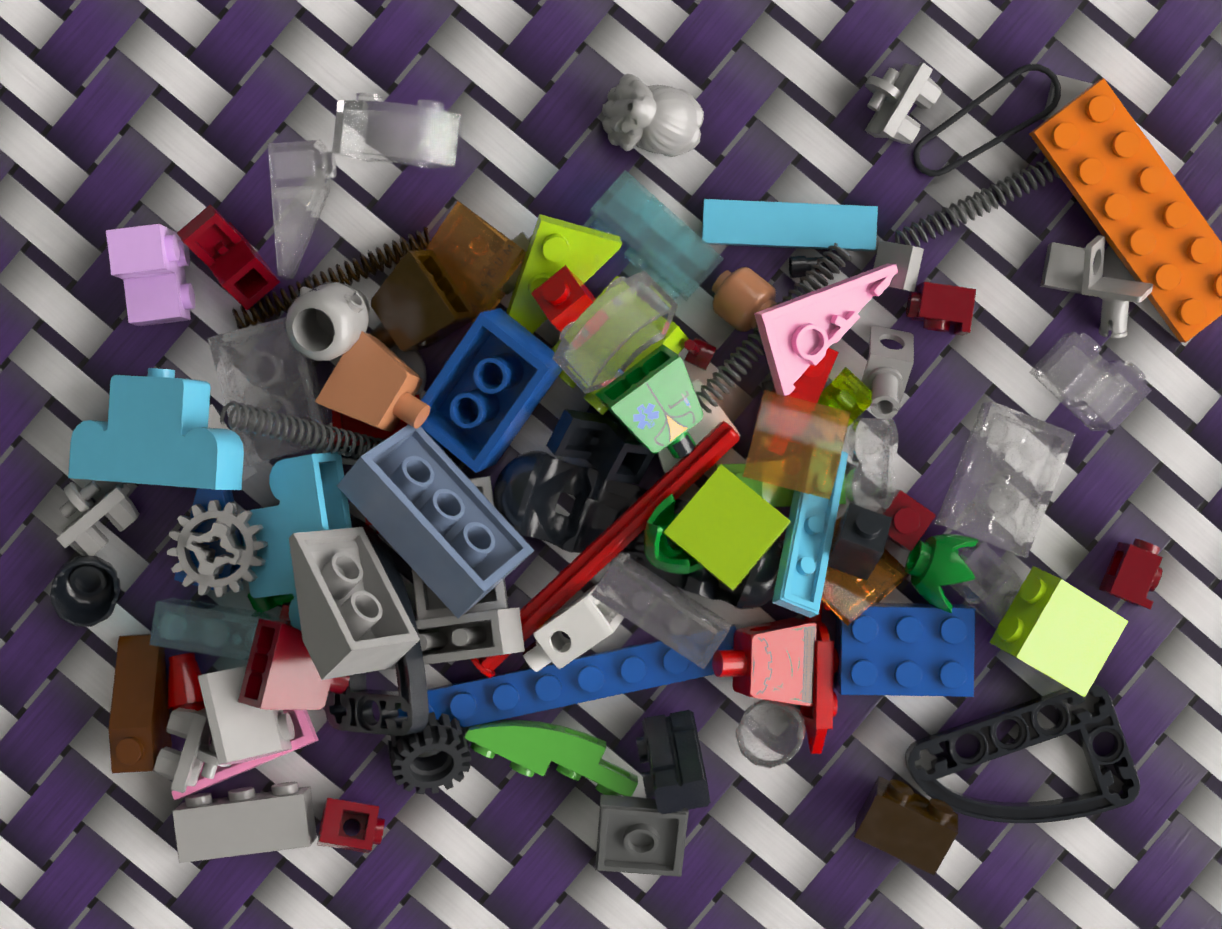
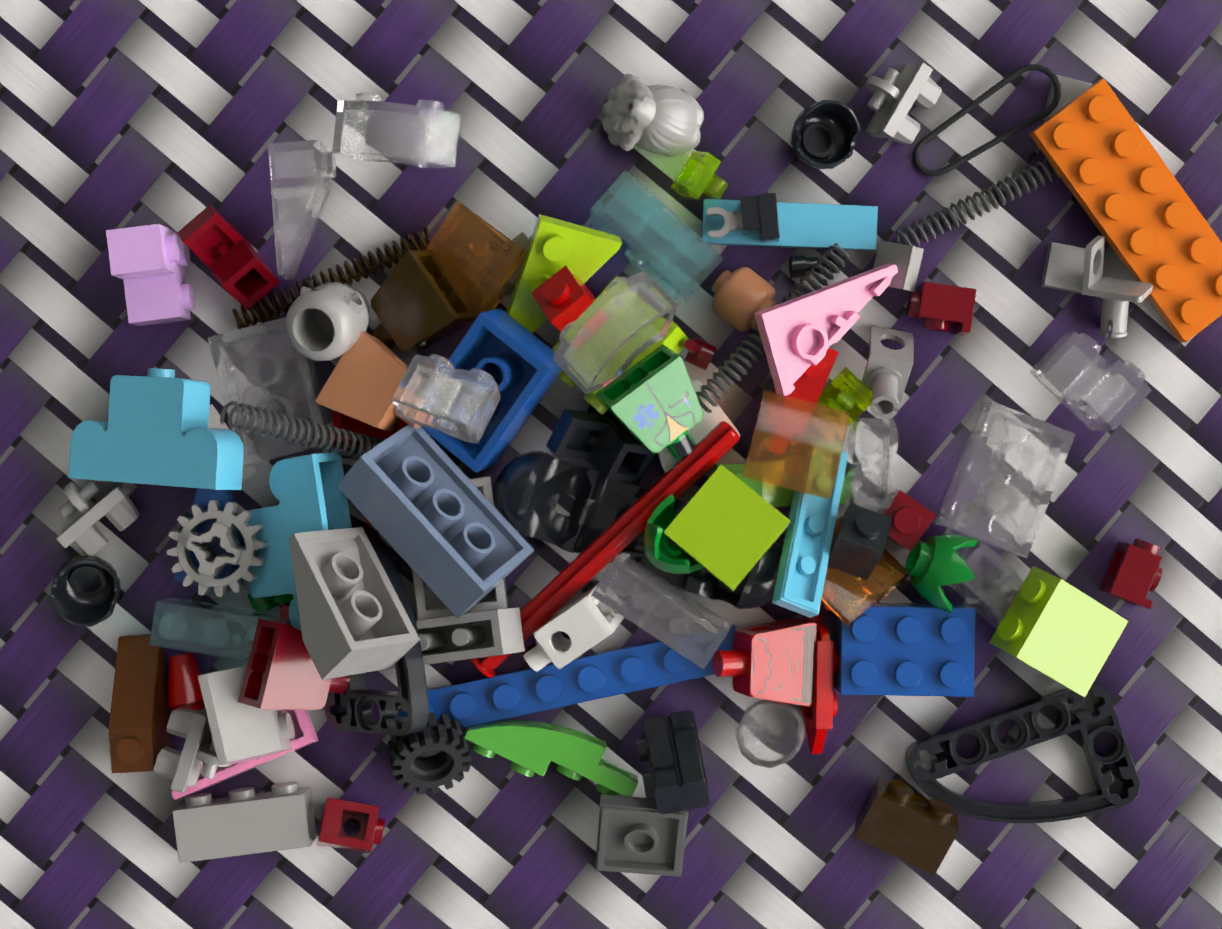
(447, 397): none -> clear brick
(698, 177): none -> clear neon green tile
(757, 216): none -> black piece
(825, 134): none -> black hair

